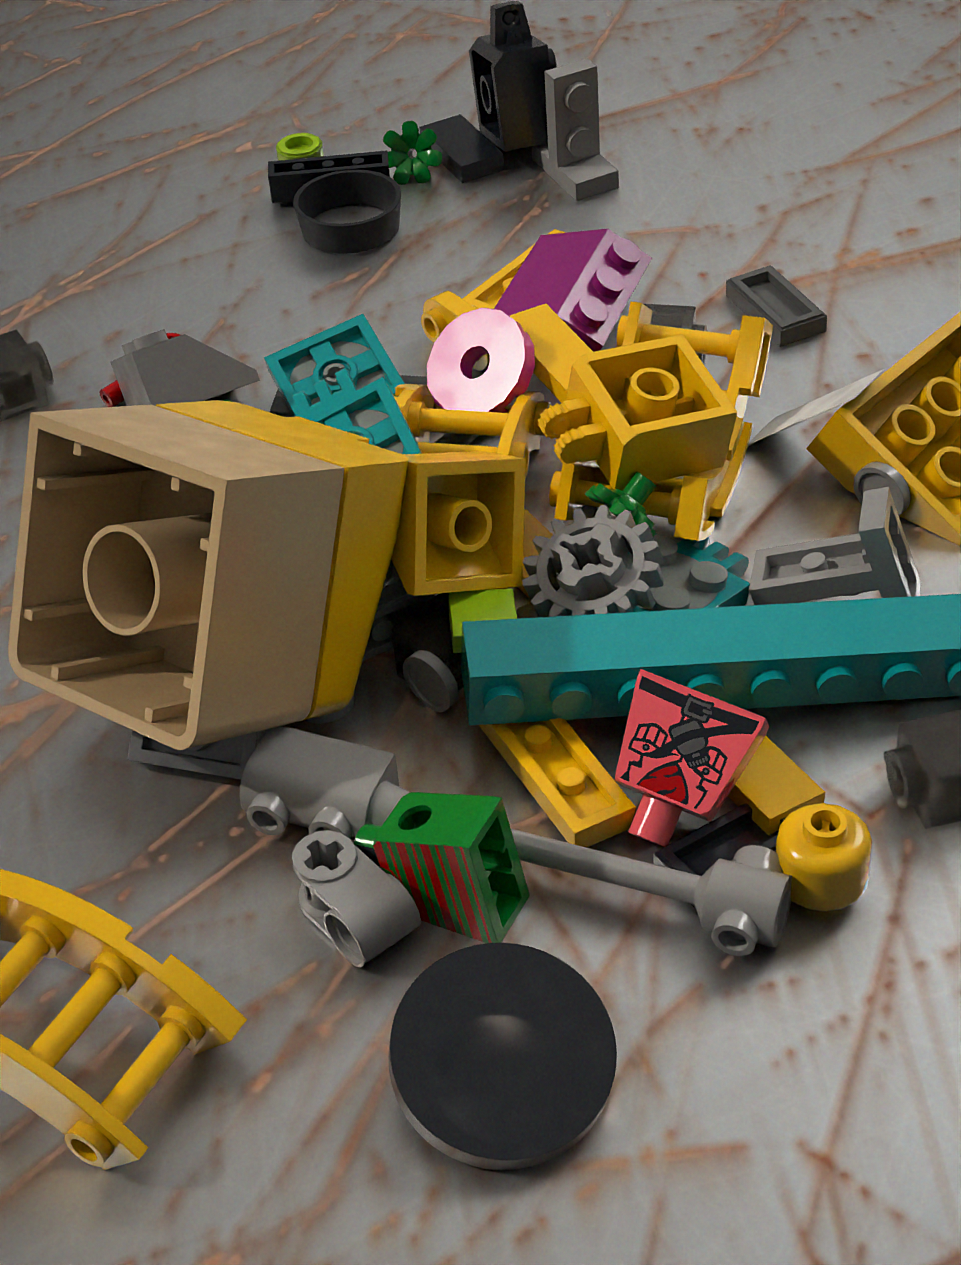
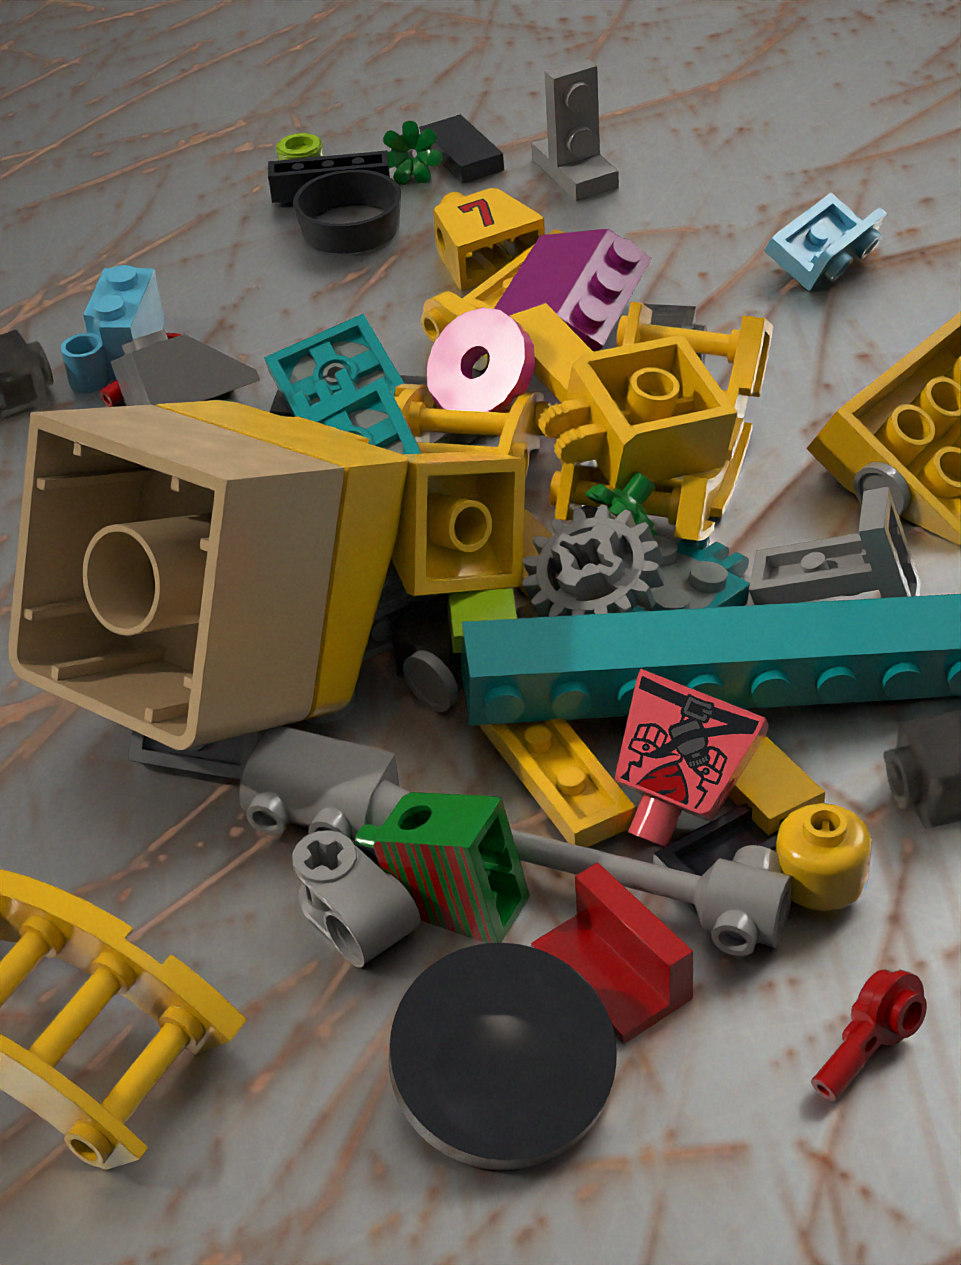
(120, 310): none -> medium azure hinge
(483, 233): none -> yellow torso
(511, 79): black hinge -> none
(623, 954): none -> red panel
(773, 297): dark grey tile -> none
(815, 407): white sticker -> none
(824, 241): none -> medium azure bracket
(885, 1013): none -> red plate

